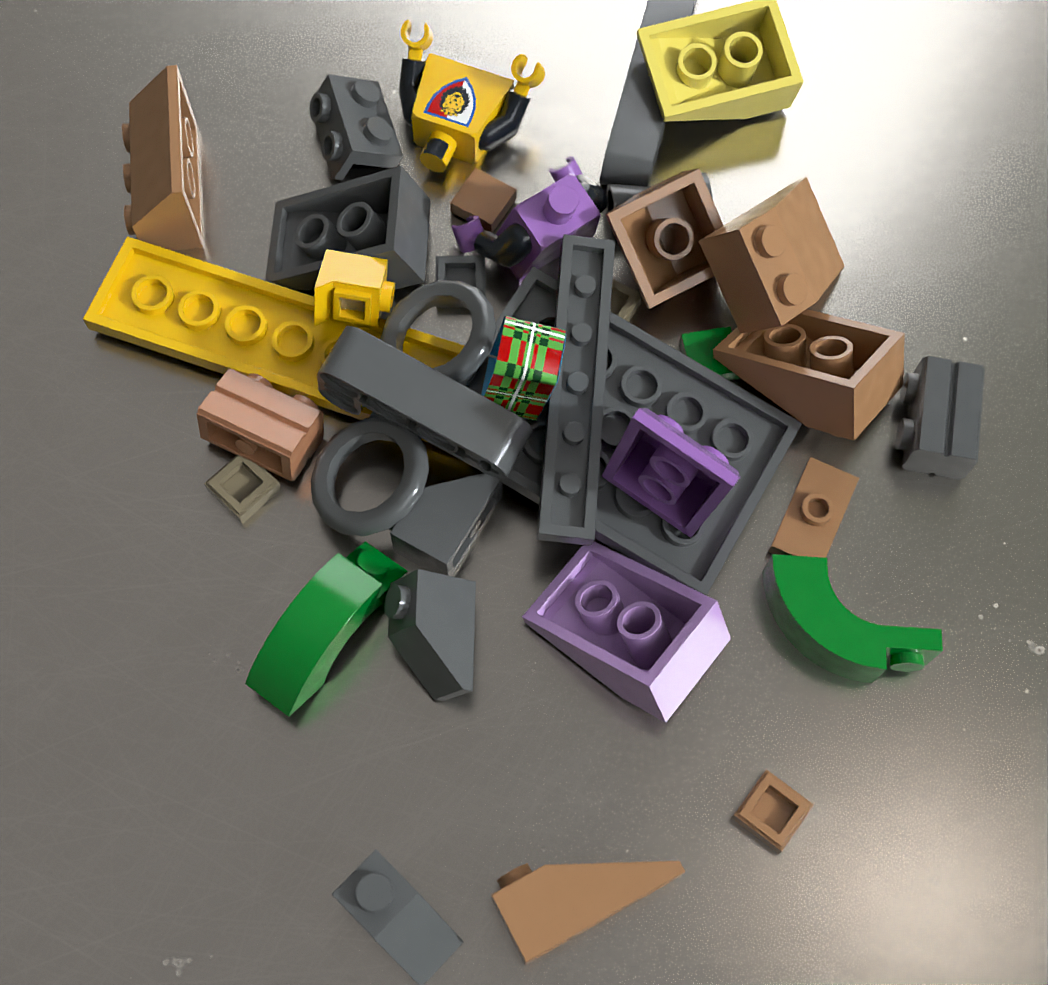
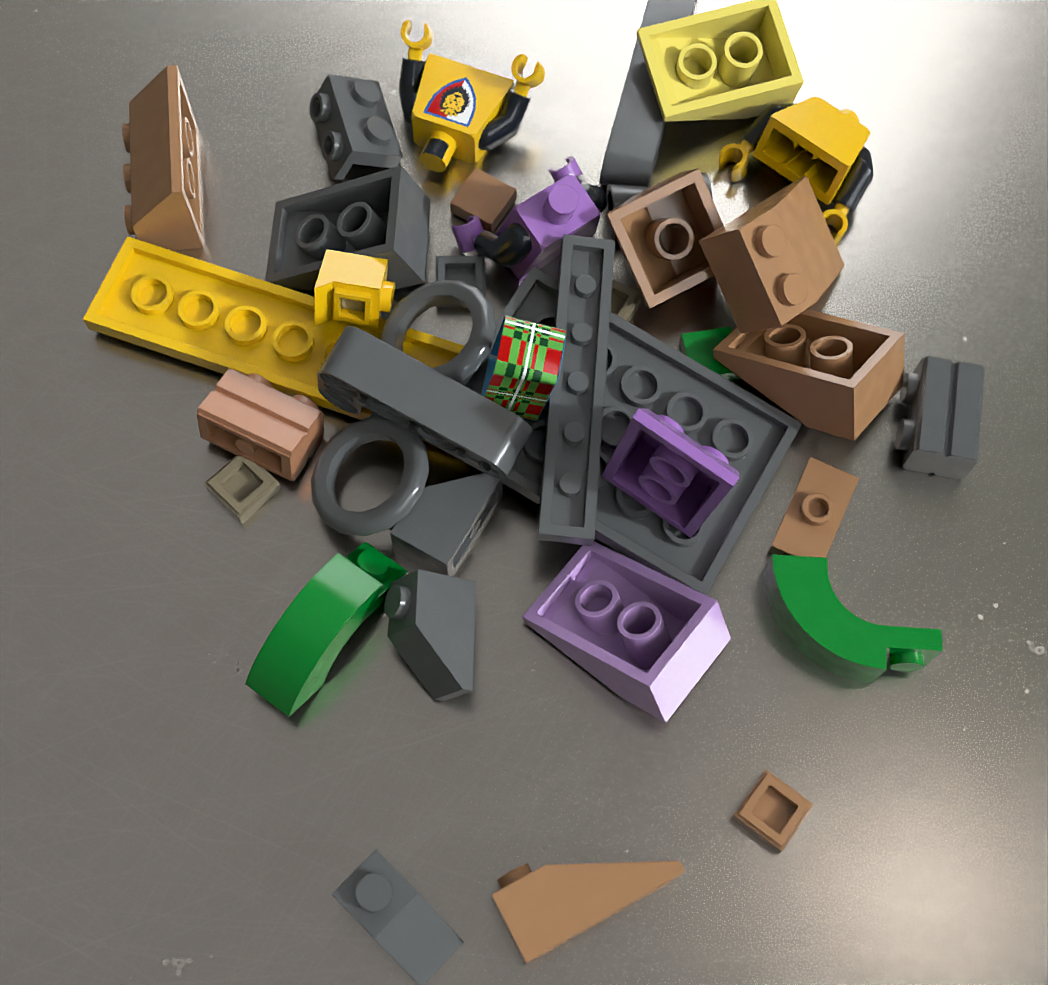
(810, 142): none -> yellow torso

